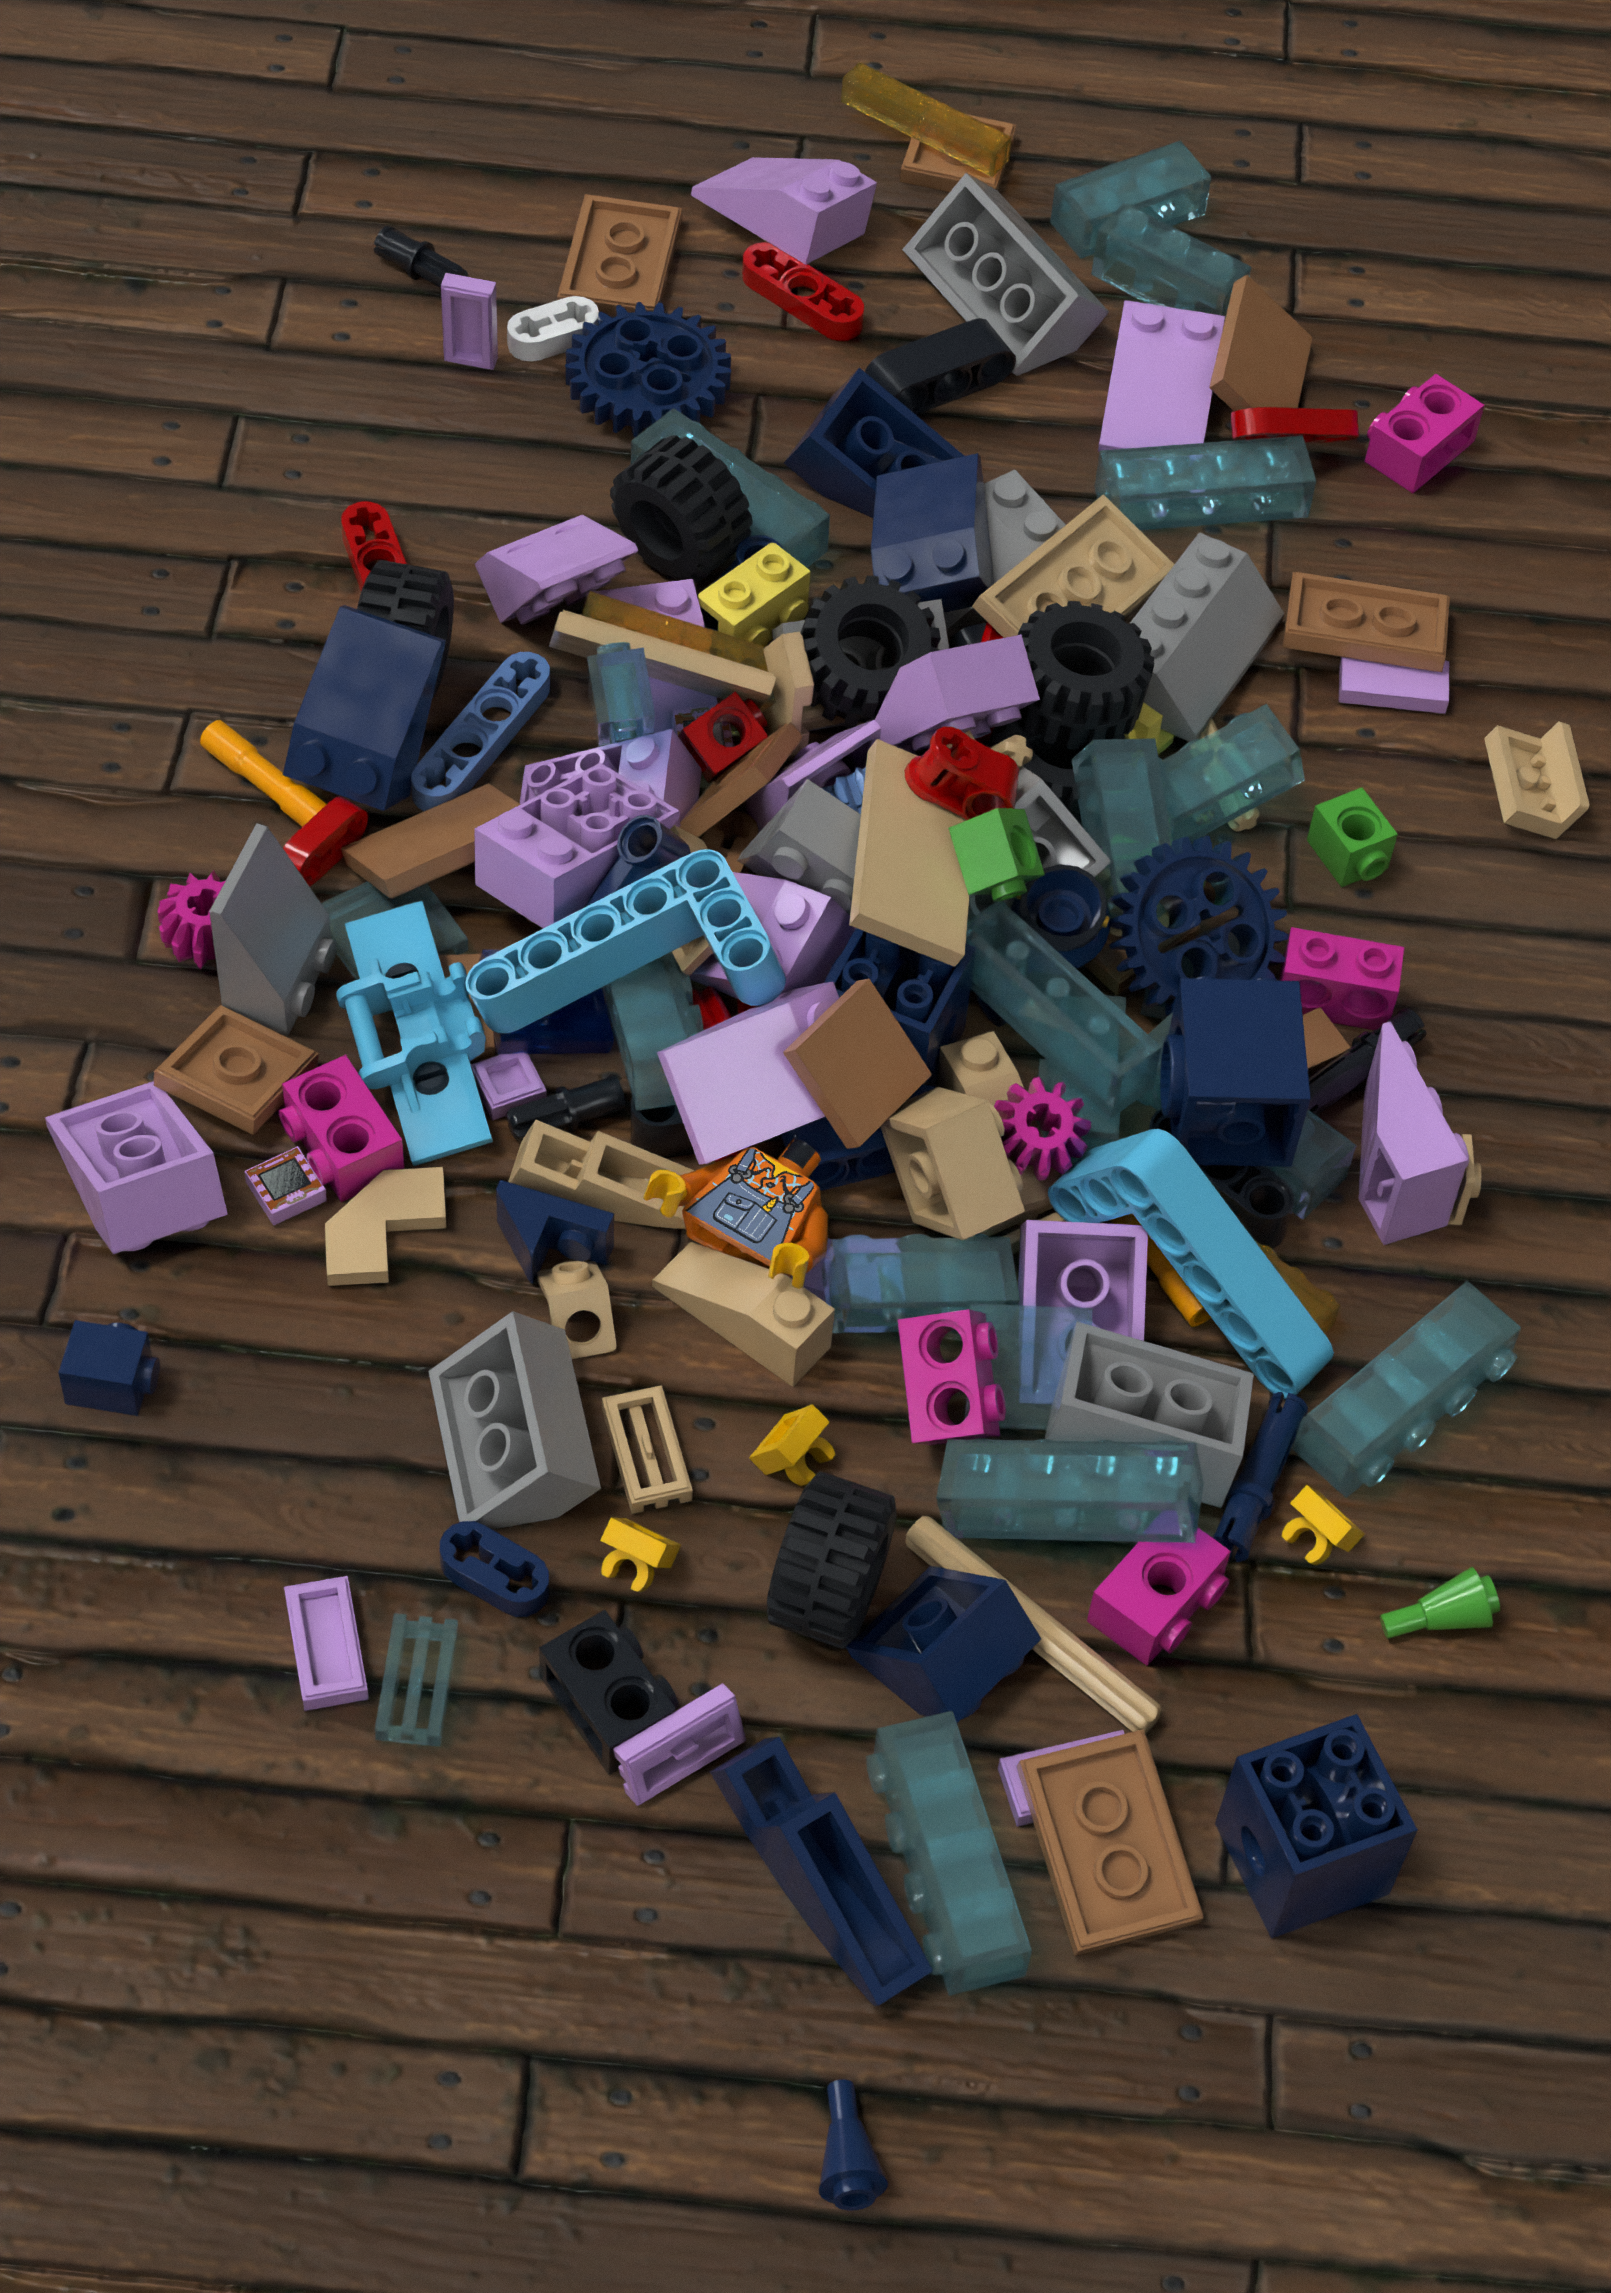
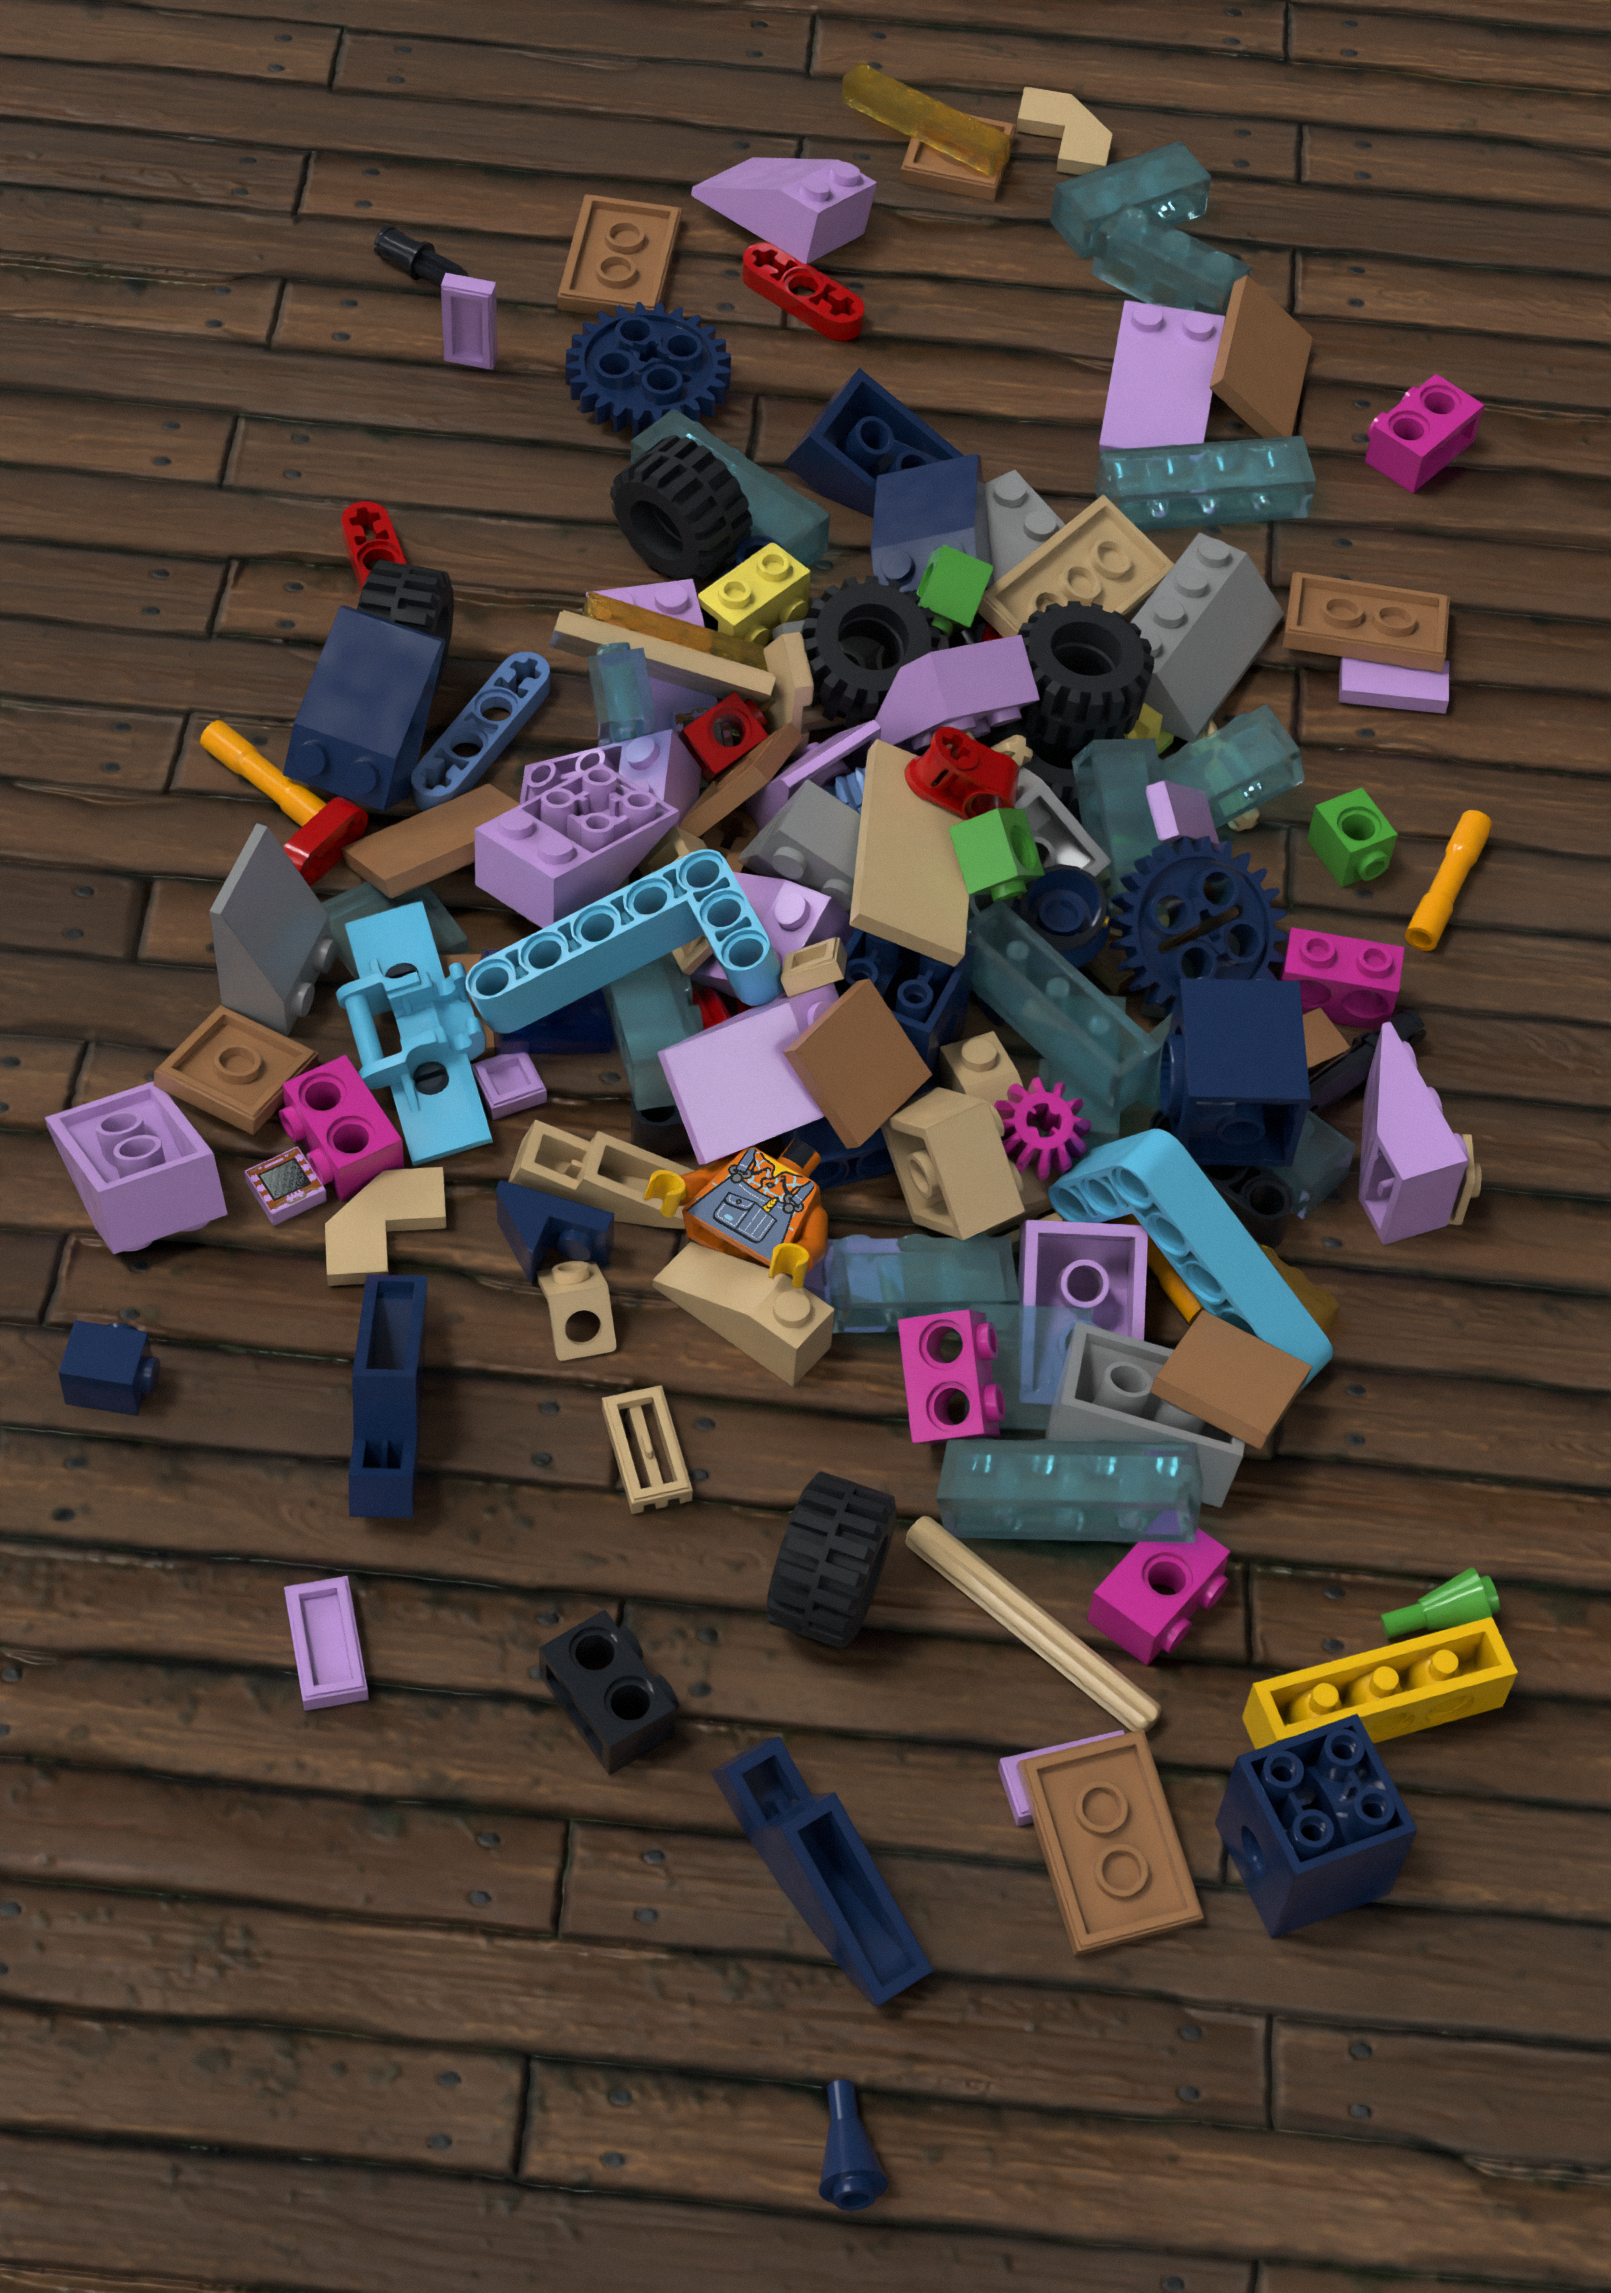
(187, 918): dark pink gear -> none
(388, 1396): none -> dark blue slope
(423, 1632): clear light blue tile -> none
(490, 1574): dark blue beam -> none
(514, 1425): light grey slope -> none
(549, 327): white beam -> none
(552, 565): lavender slope -> none
(569, 1107): black axle -> none
(640, 1546): yellow tile -> none
(643, 849): dark blue piece -> none
(680, 1744): lavender tile -> none
(790, 1441): yellow tile -> none
(814, 966): none -> tan tile
(944, 366): black beam -> none
(946, 1641): dark blue slope -> none
(950, 1854): clear light blue brick -> none
(953, 588): none -> bright green brick
(1005, 273): light grey slope -> none
(1061, 116): none -> tan tile
(1180, 812): none -> lavender tile
(1231, 1379): none -> medium nougat tile
(1252, 1494): dark blue pin -> none
(1311, 423): red beam -> none
(1325, 1521): yellow tile -> none
(1389, 1687): none -> yellow brick
(1407, 1390): clear light blue brick -> none
(1438, 903): none -> light orange piece
(1537, 779): tan bracket -> none

